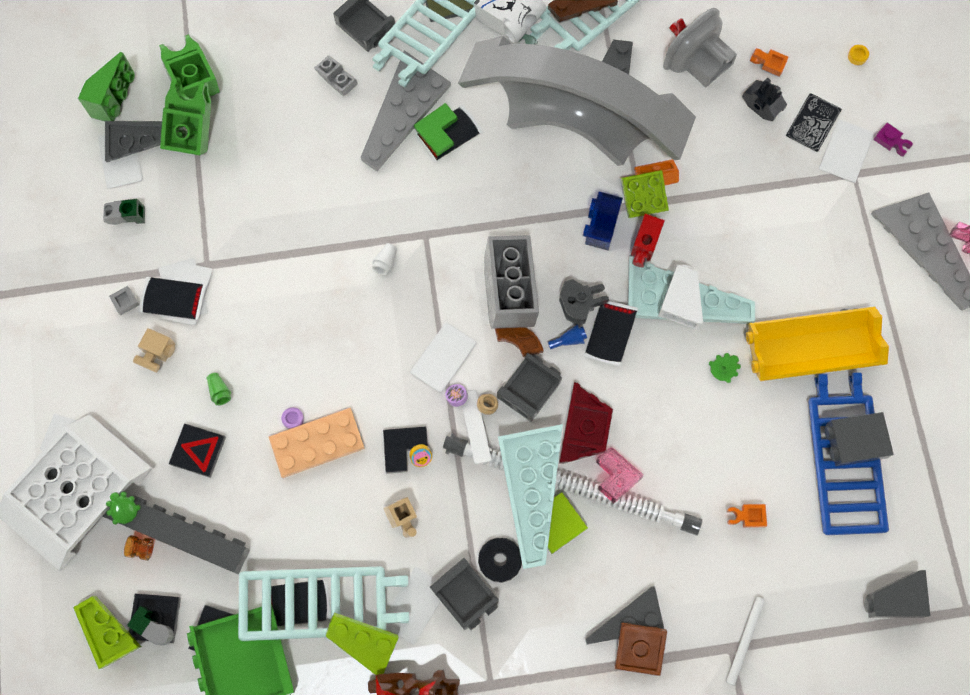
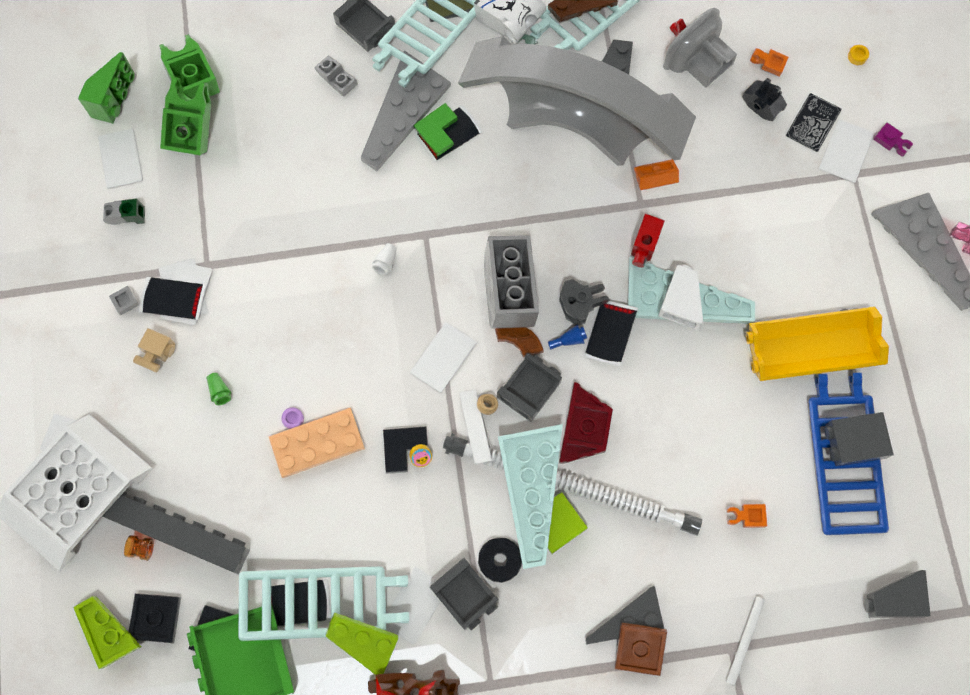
(122, 508): bright green piece -> none
(130, 137): dark grey wing -> none
(149, 629): leg -> none
(197, 450): black tile -> none
(400, 515): tan brick -> none
(456, 395): lavender tile -> none
(603, 217): clear blue brick -> none
(622, 475): clear pink tile -> none
(644, 194): lime tile -> none
(725, 367): bright green piece -> none

